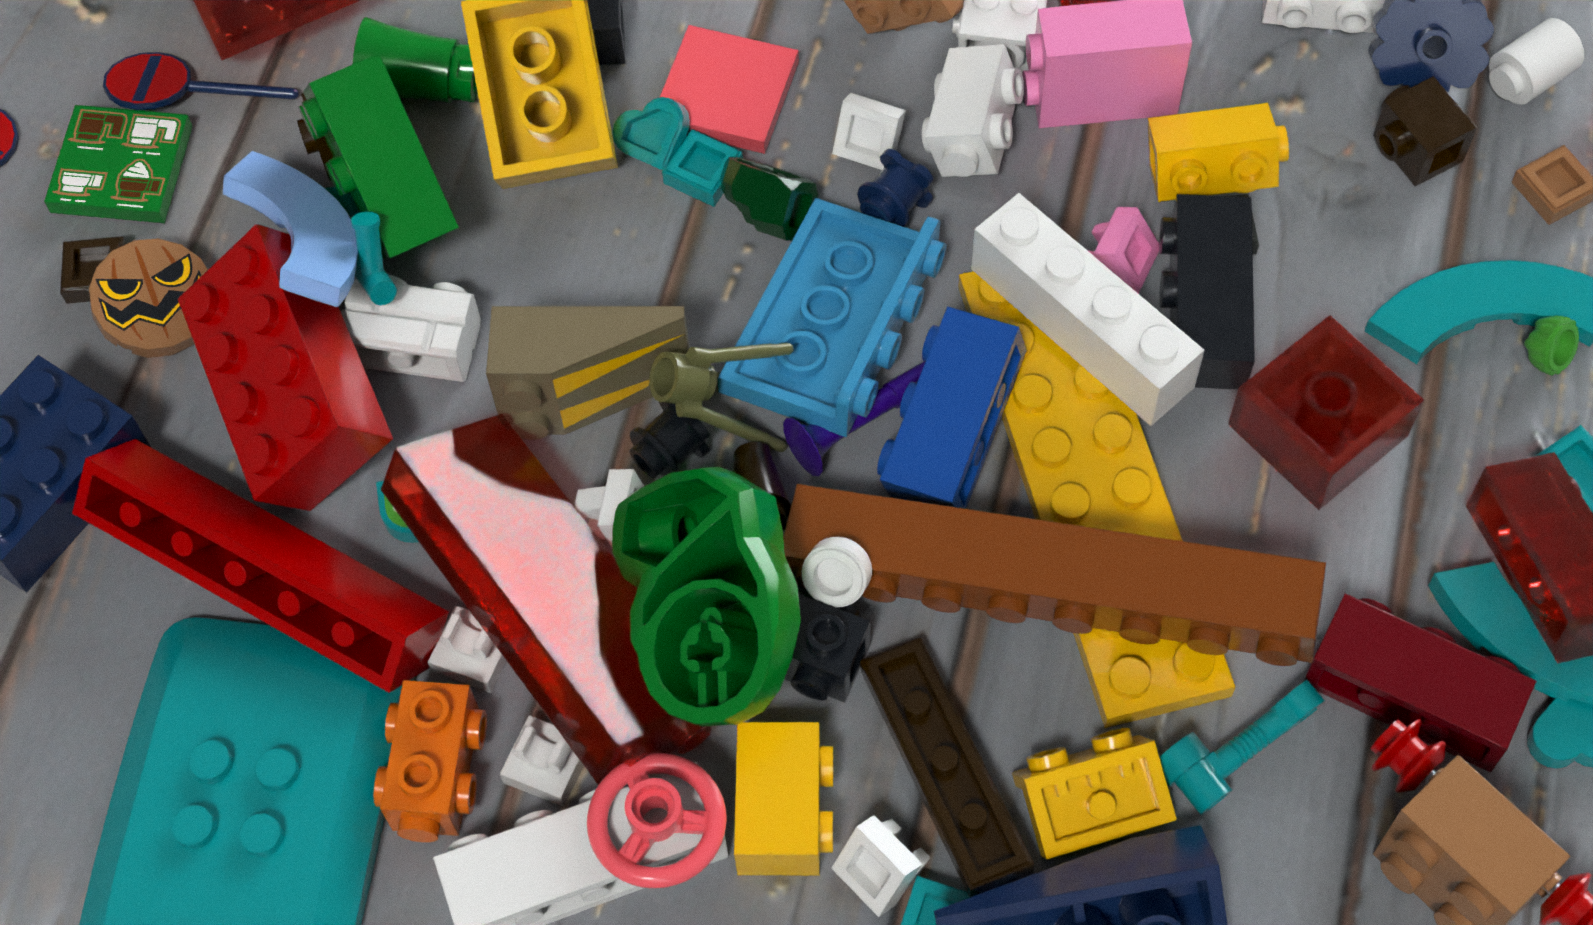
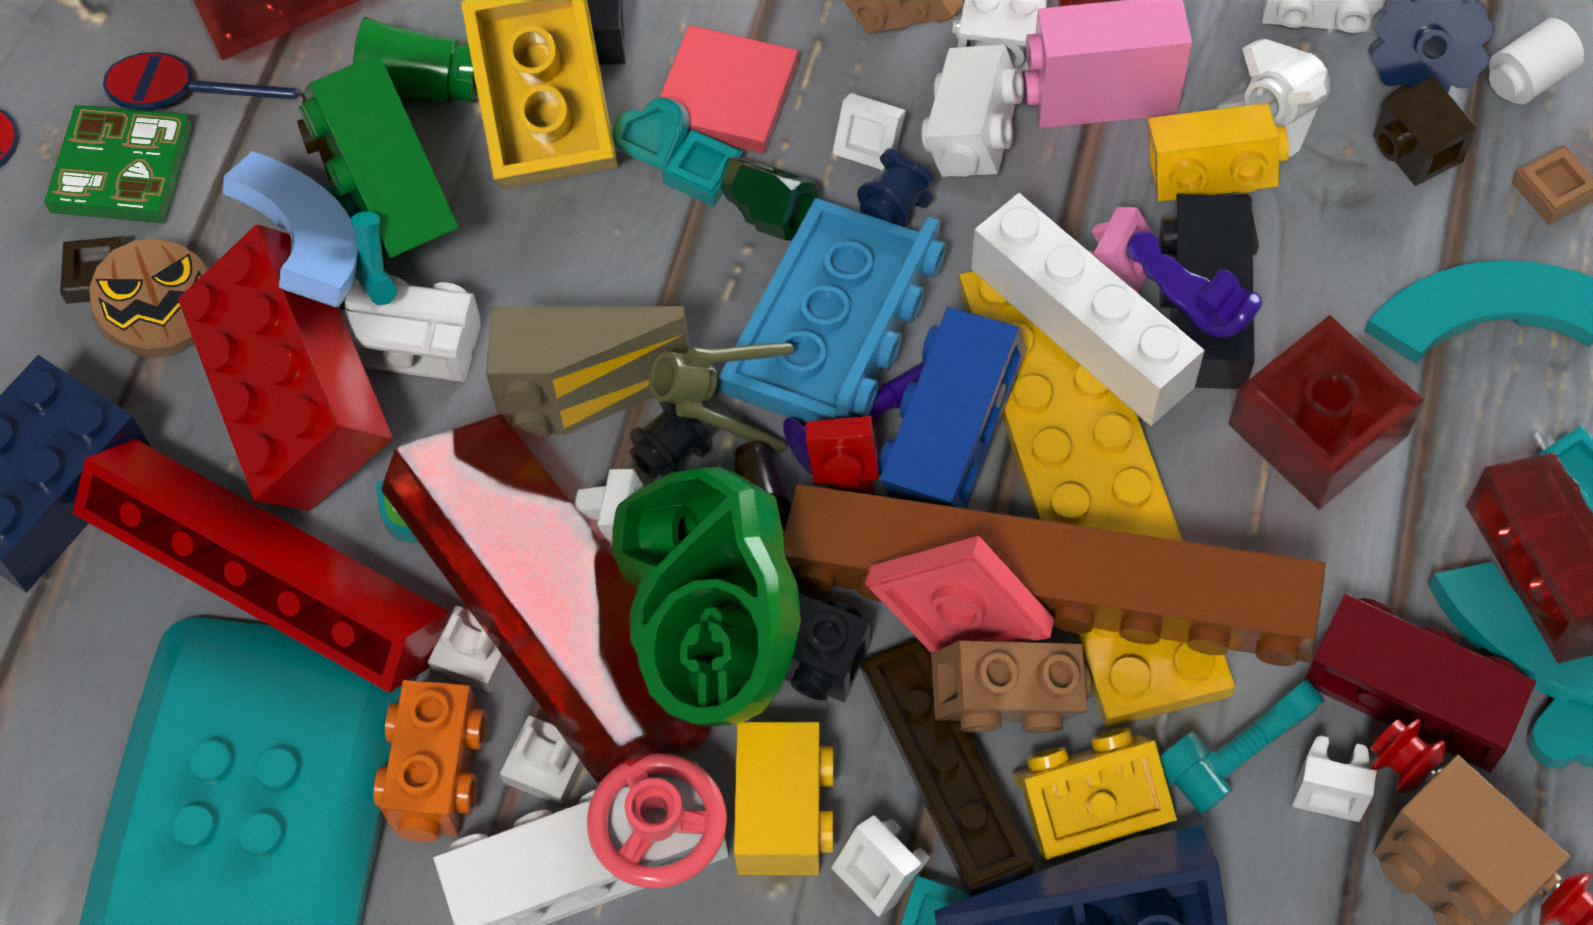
(837, 571): white tile -> none
(843, 454): none -> red plate
(959, 595): none -> coral tile
(1009, 682): none -> medium nougat brick
(1214, 306): none -> dark purple piece
(1289, 82): none -> white brick
(1334, 786): none -> white tile
(1552, 344): bright green piece -> none

